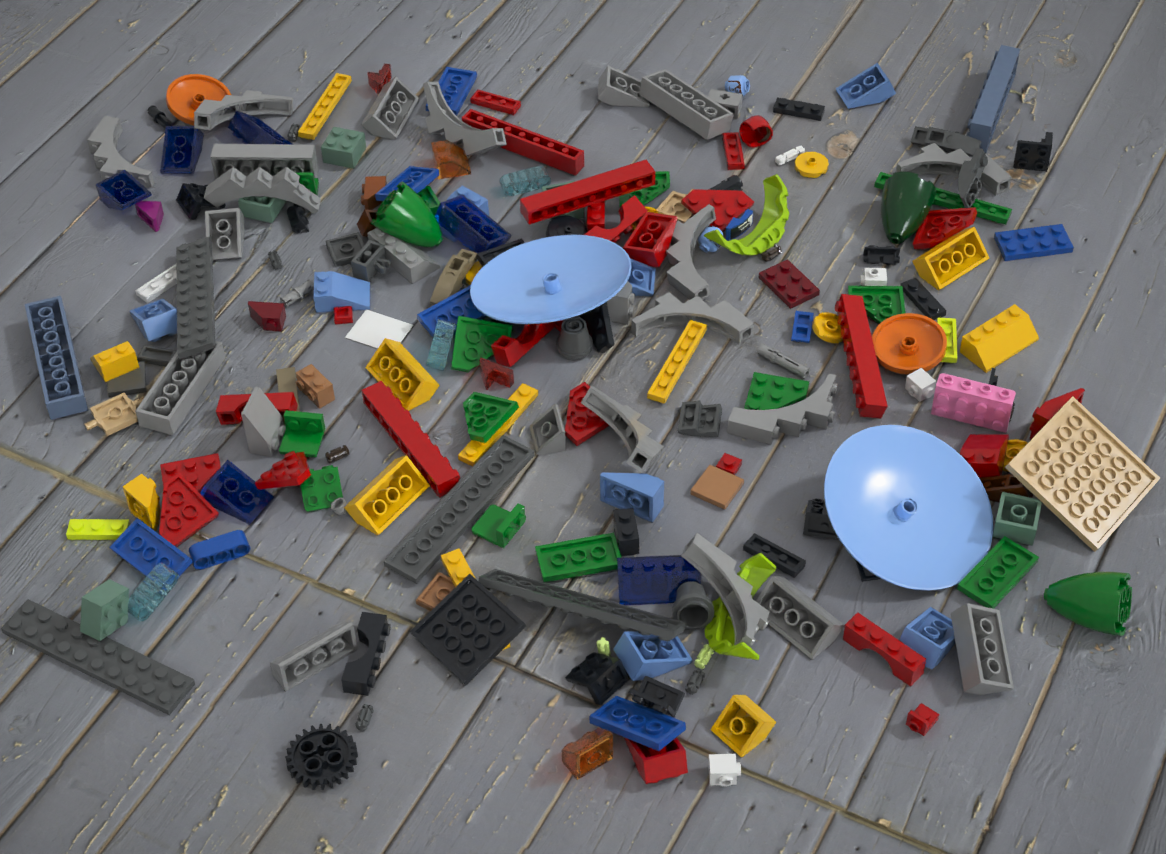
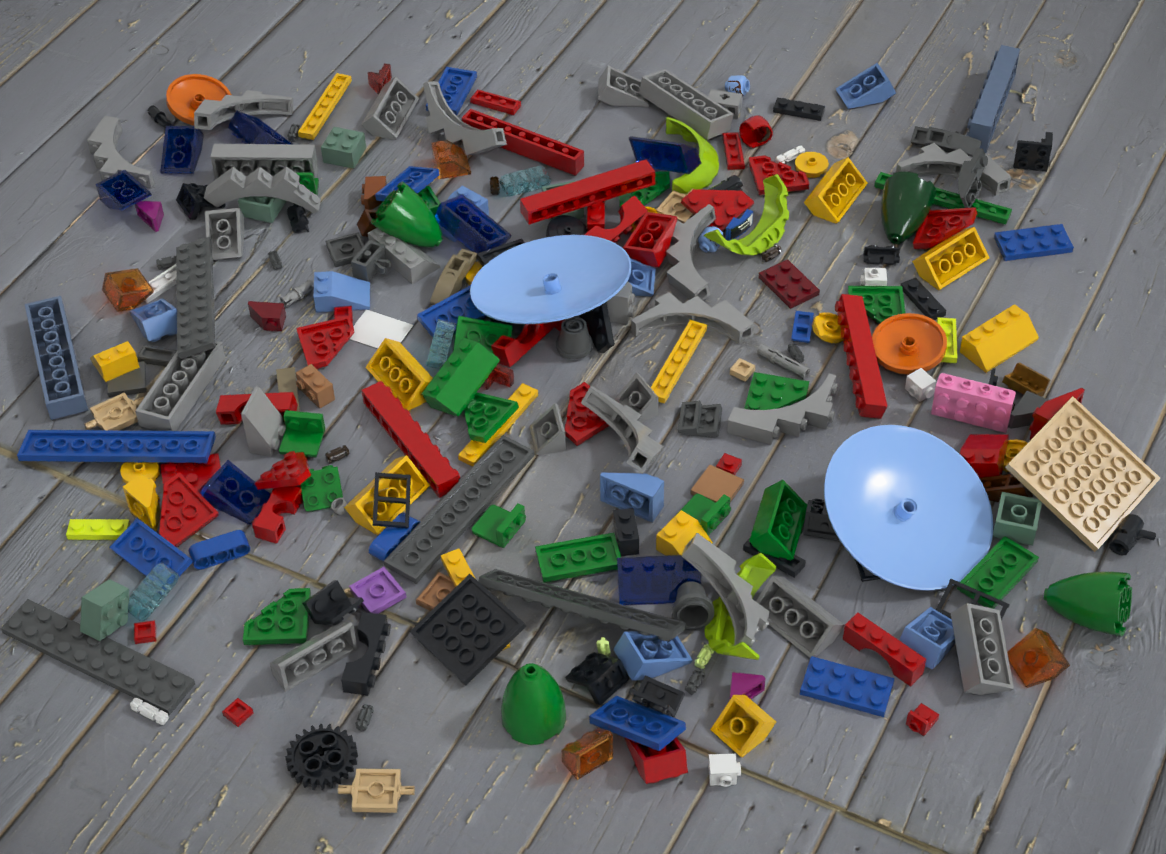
(117, 446): none -> blue plate
(126, 289): none -> clear orange slope
(131, 470): none -> yellow plate
(145, 632): none -> red tile
(149, 711): none -> white axle
(166, 262): none -> dark grey piece
(237, 712): none -> red tile
(269, 523): none -> red arch
(280, 621): none -> green plate
(324, 340): none -> red plate
(331, 604): none -> black bracket
(376, 790): none -> tan plate
(378, 591): none -> medium lavender plate
(391, 500): none -> black window
(391, 537): none -> blue beam
(460, 377): none -> green slope
(494, 185): none -> dark brown piece
(533, 706): none -> green cylinder
(639, 397): none -> light grey slope
(666, 154): none -> clear blue slope
(678, 533): none -> yellow slope
(707, 511): none -> green bracket
(709, 166): none -> lime windscreen
(742, 369): none -> tan plate
(747, 684): none -> magenta slope
(763, 167): none -> red plate
(778, 521): none -> green slope
(795, 352): none -> dark grey piece
(836, 191): none -> yellow slope
(847, 686): none -> blue plate
(978, 593): none -> black window
(1023, 412): none -> dark grey slope
(1026, 379): none -> pearl gold bracket
(1037, 658): none -> clear orange slope
(1127, 534): none -> black piece

